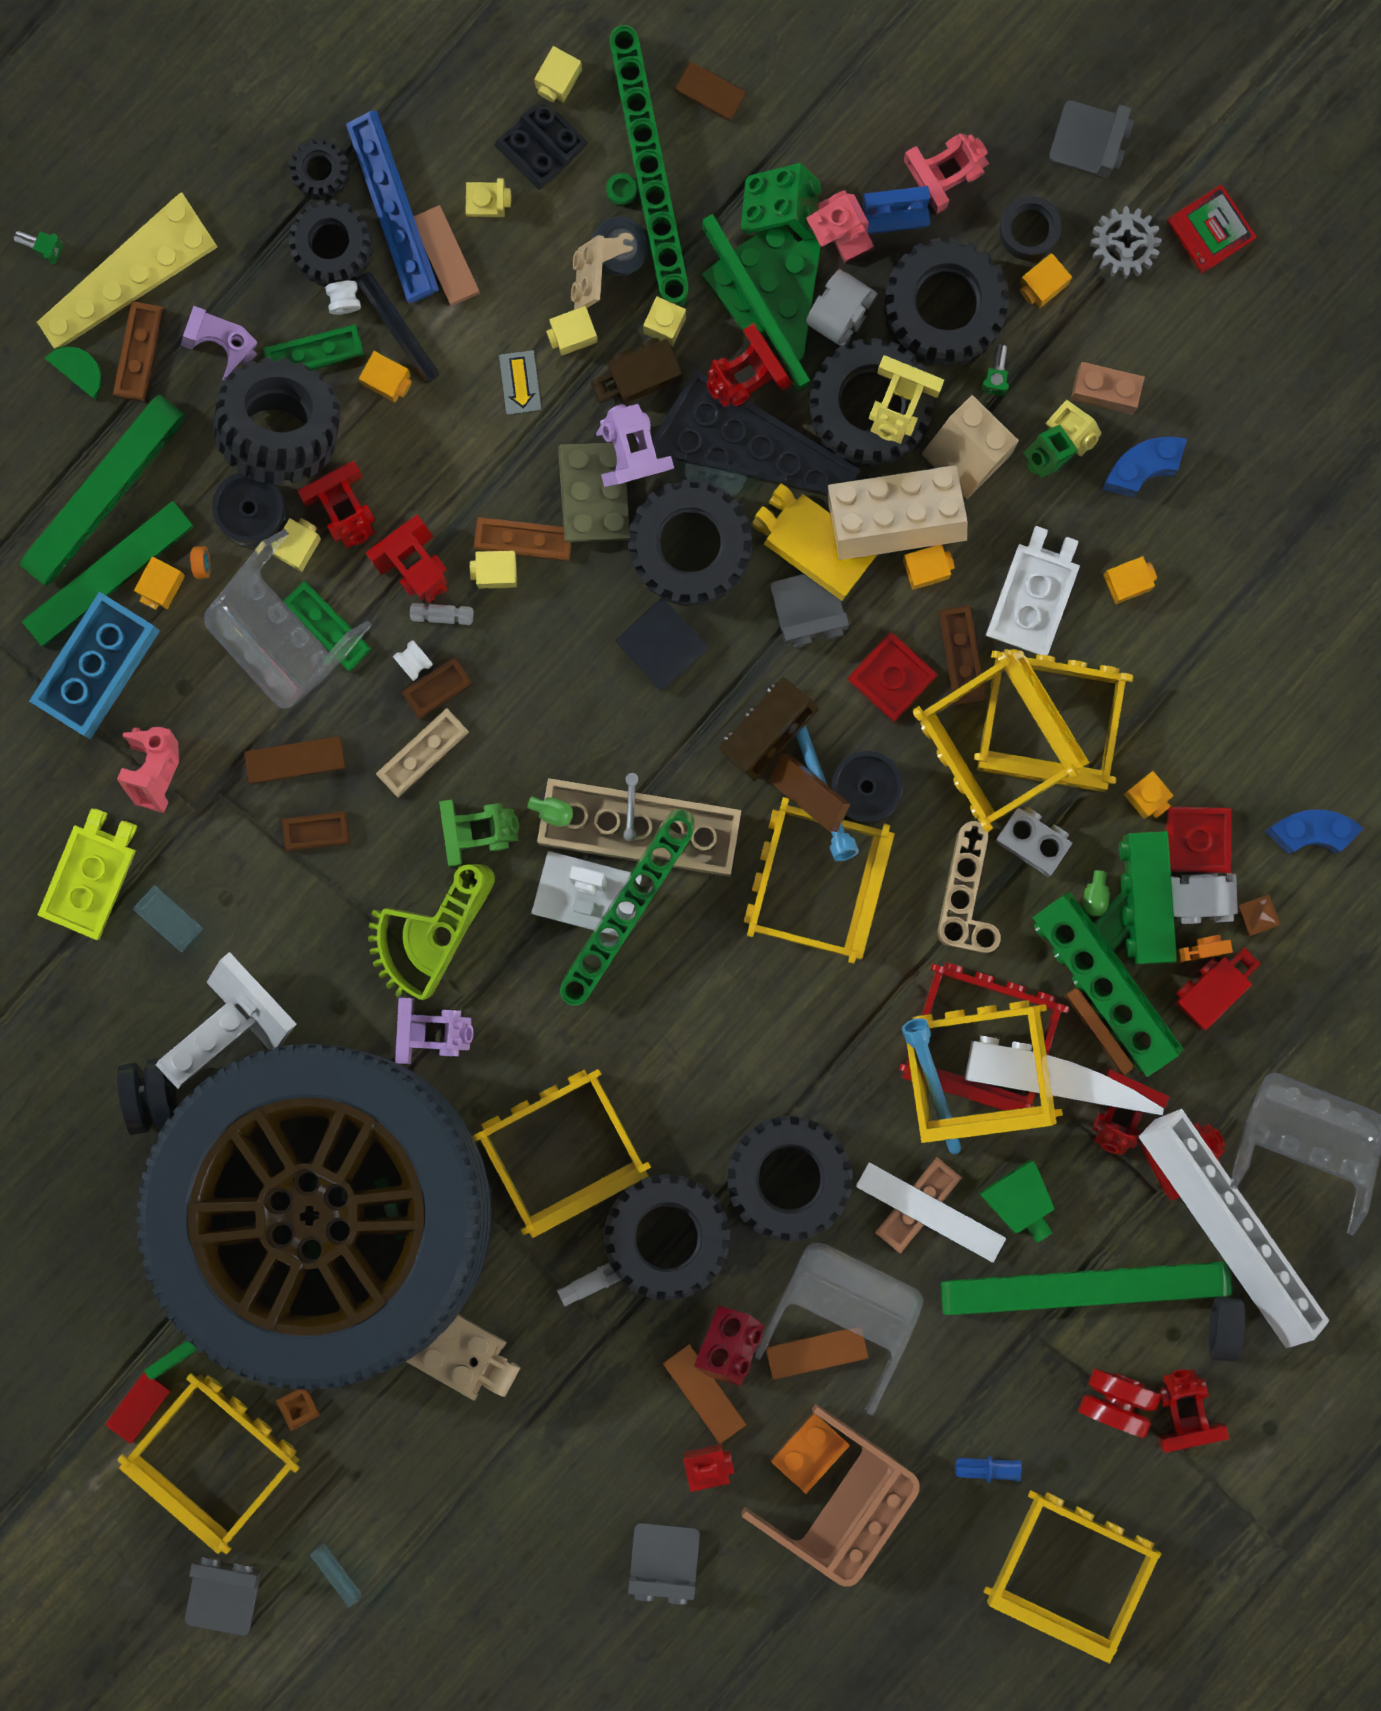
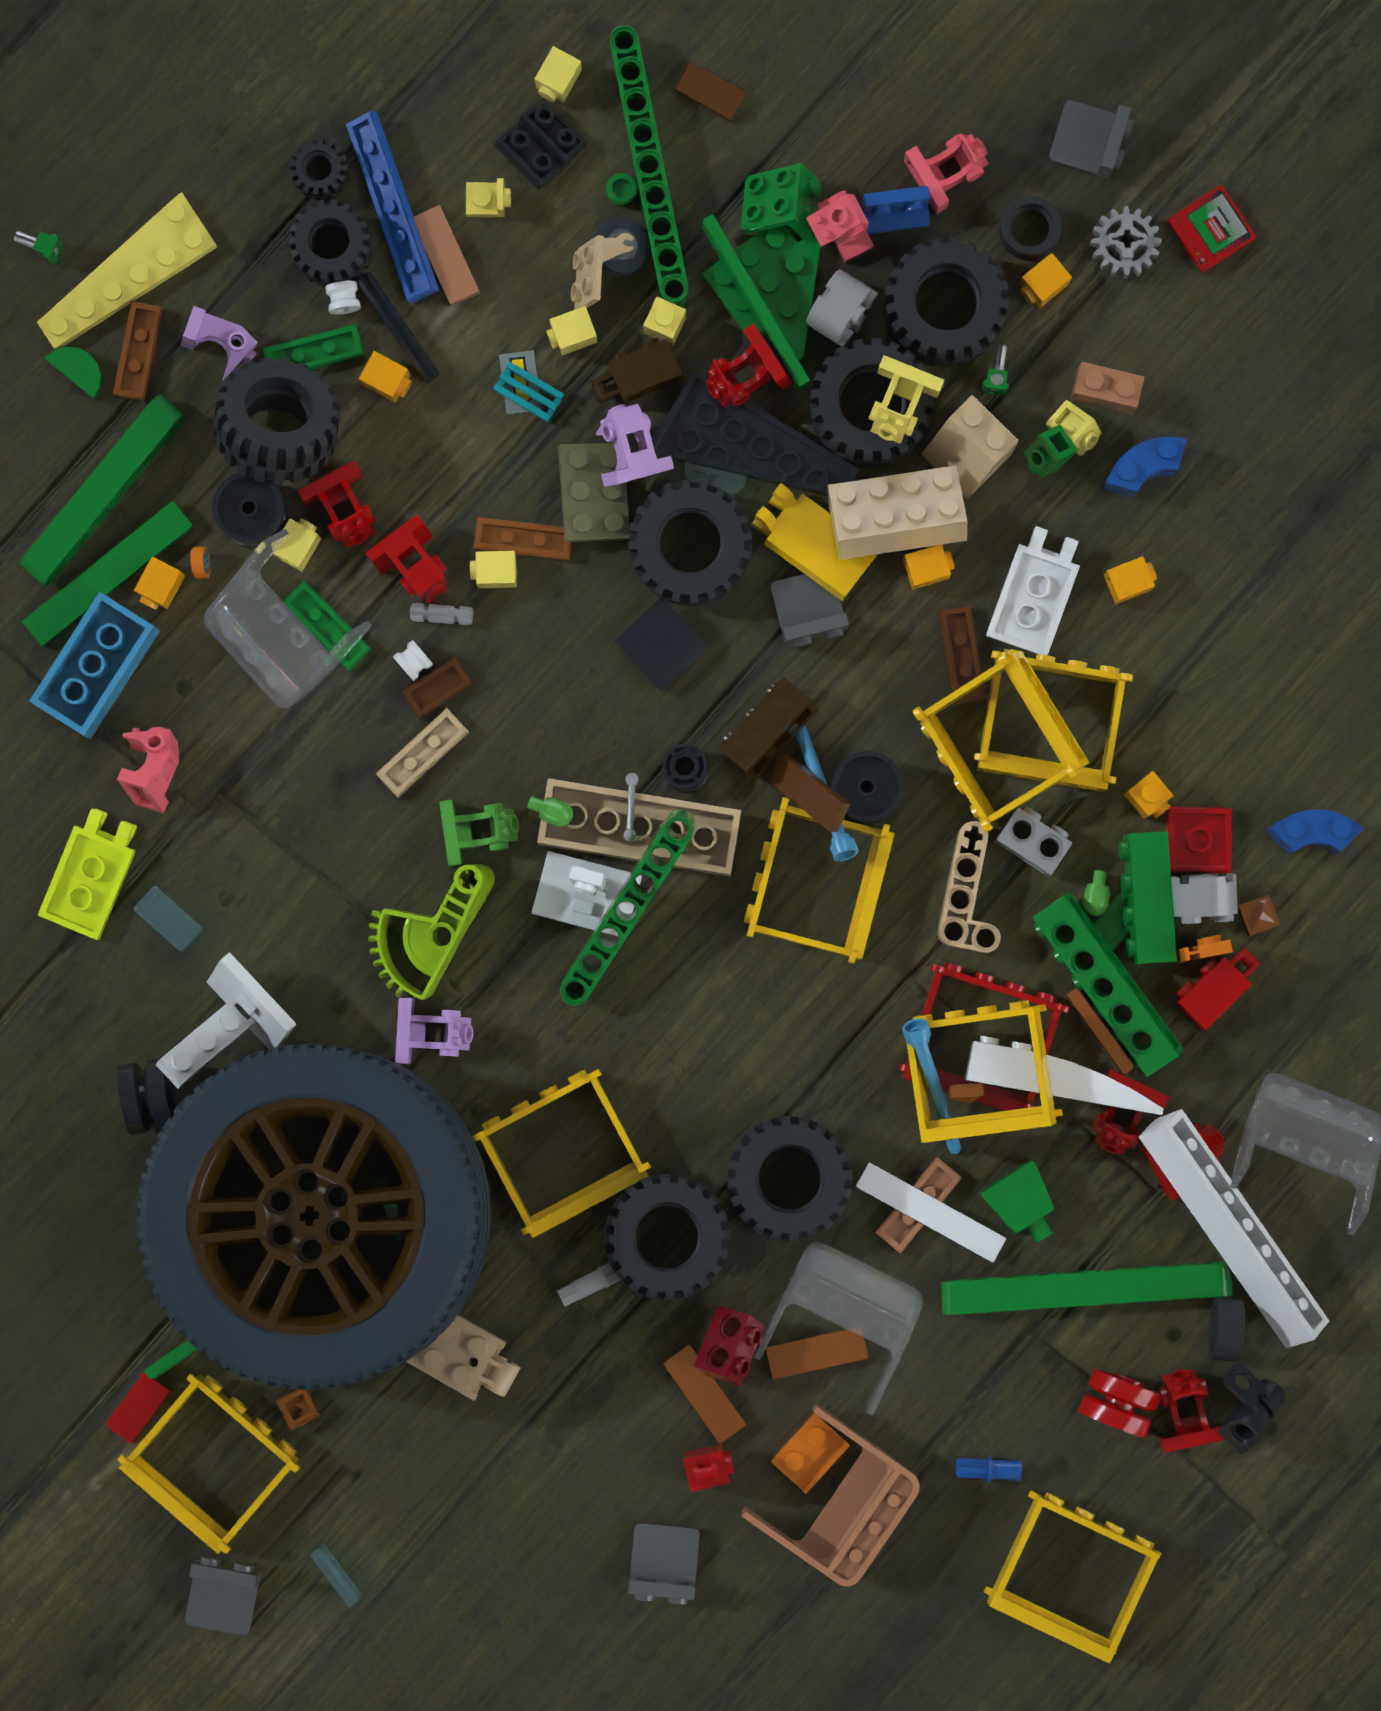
(294, 760): reddish brown tile -> none
(316, 831): reddish brown tile -> none
(505, 378): none -> teal tile
(678, 755): none -> black wheel
(892, 677): red tile -> none
(965, 1092): none -> dark orange tile
(1254, 1411): none -> black piece

